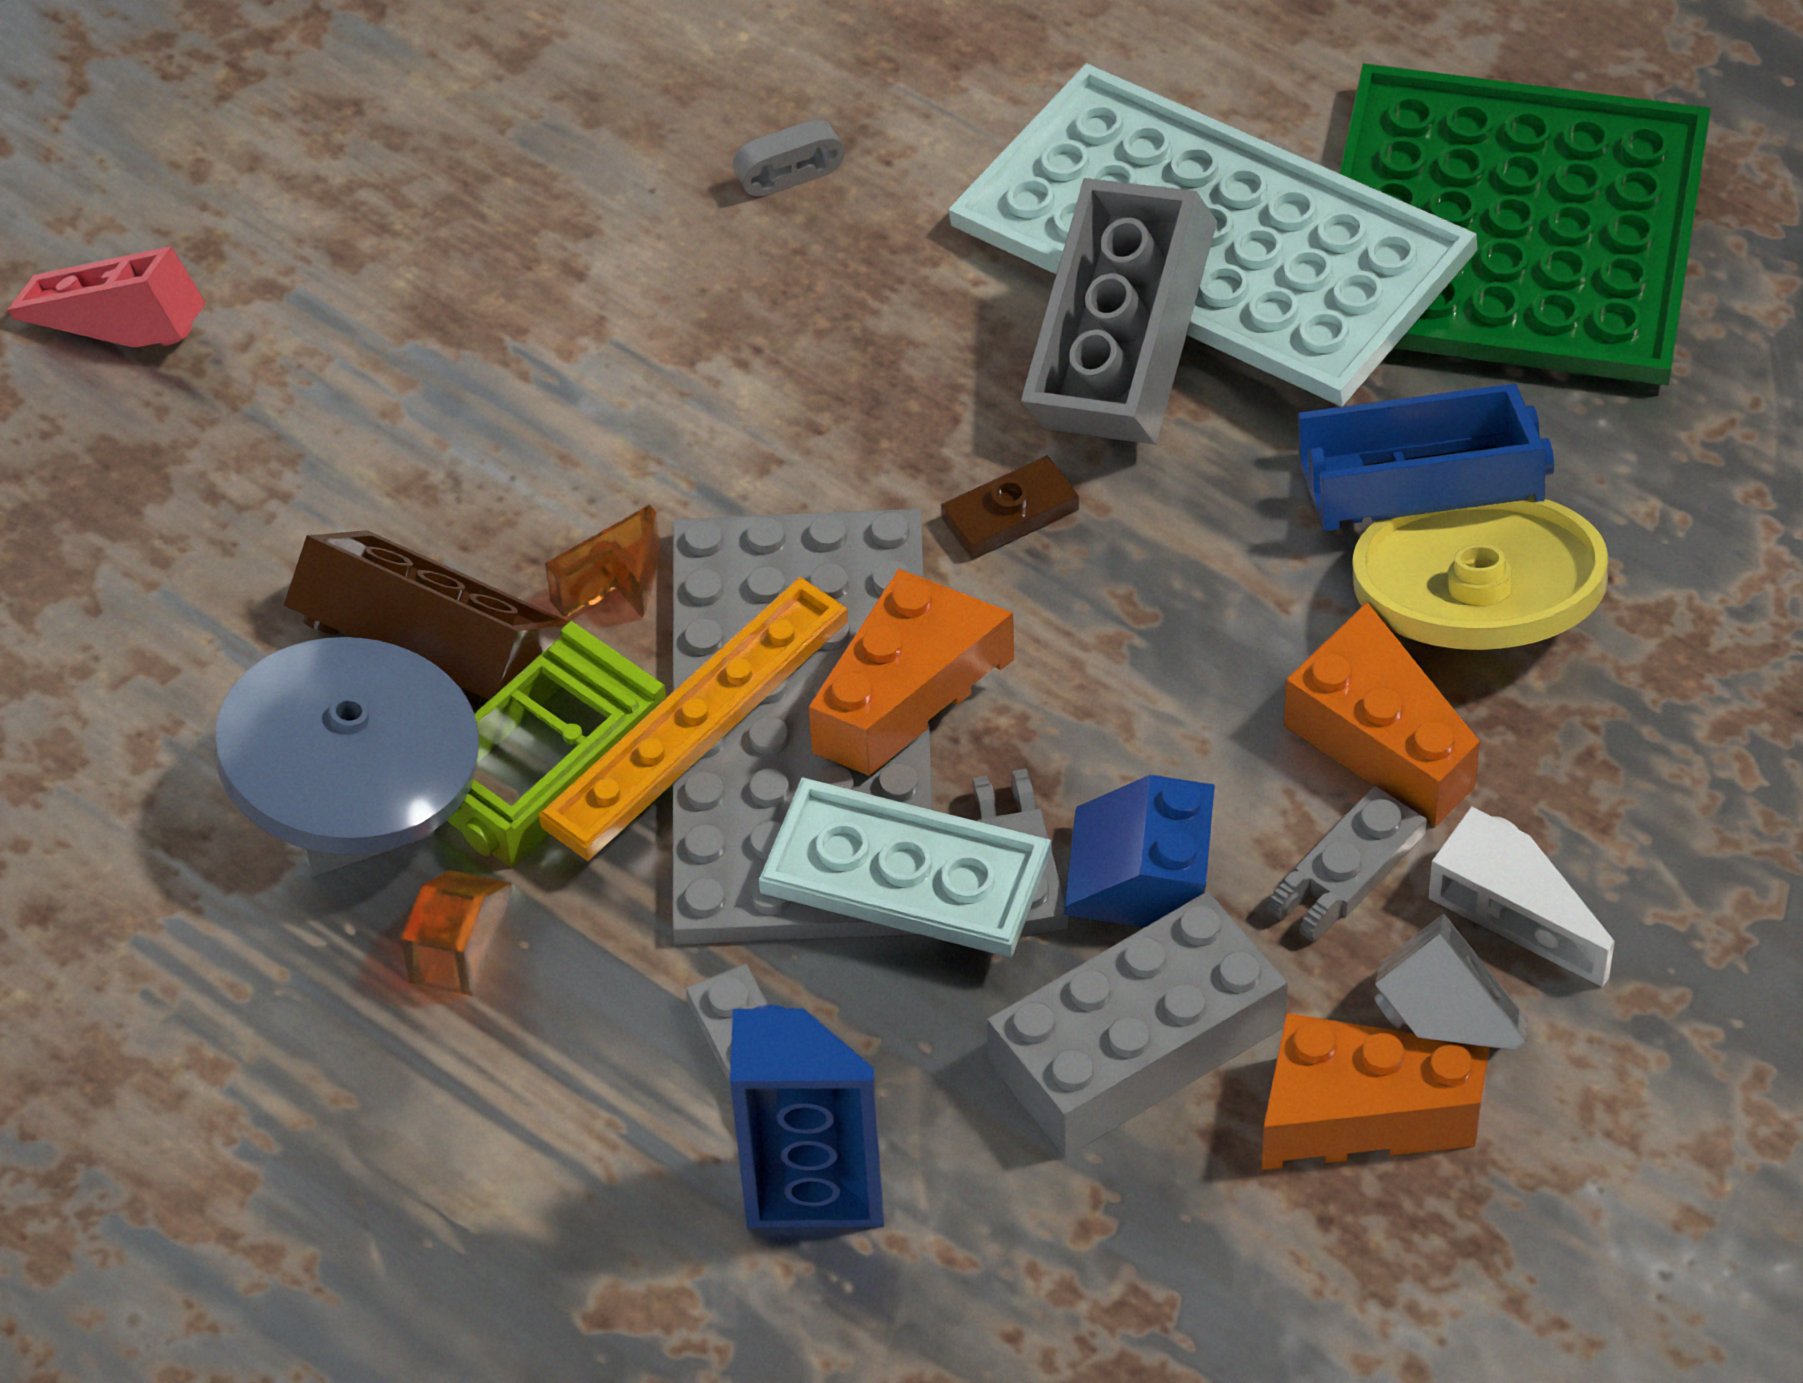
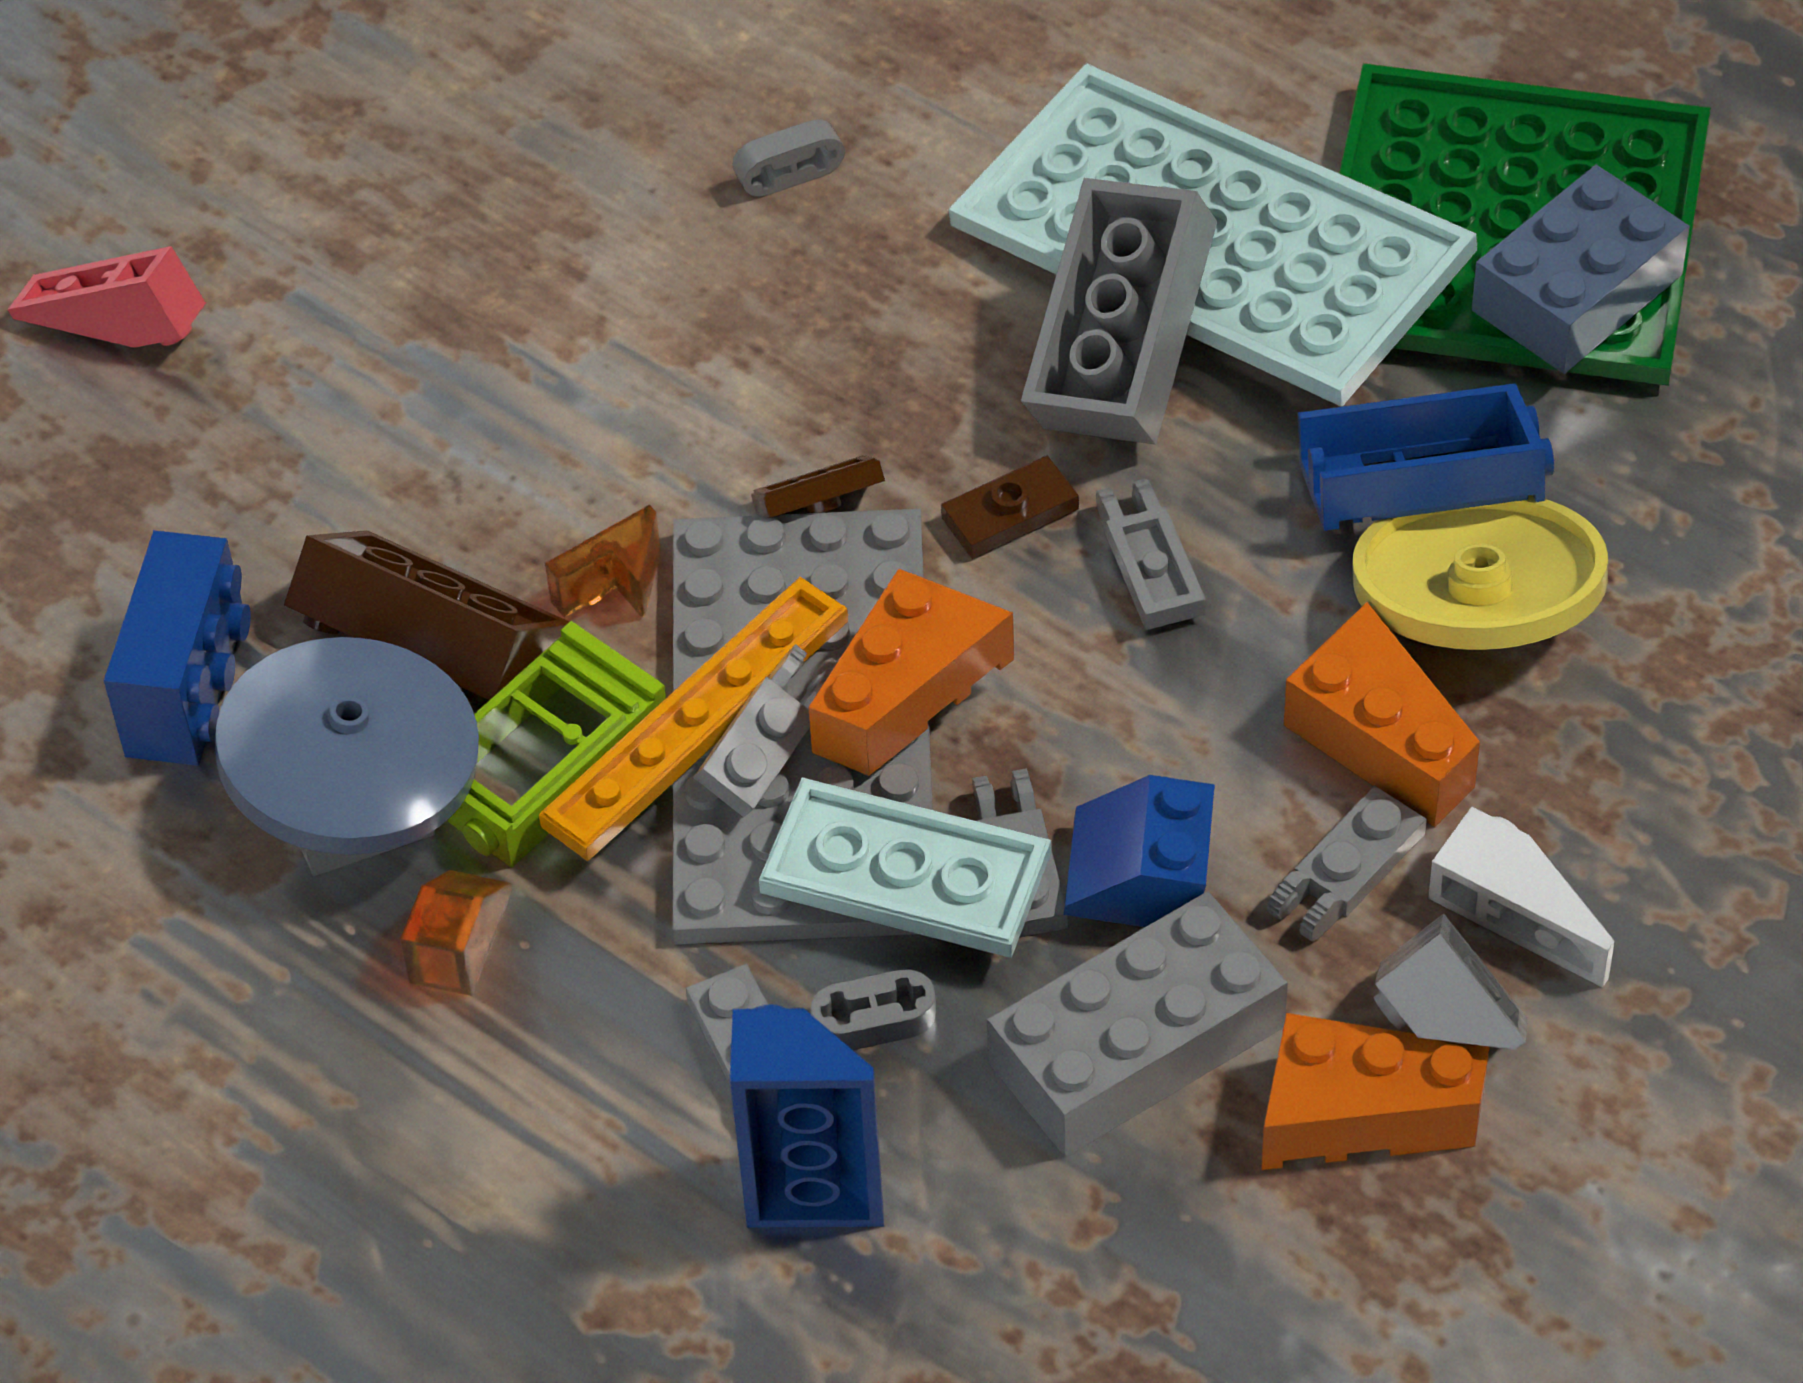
(177, 648): none -> blue brick
(760, 738): none -> light grey hinge
(818, 489): none -> reddish brown plate
(874, 1008): none -> light grey beam
(1151, 558): none -> light grey hinge
(1579, 268): none -> sand blue brick

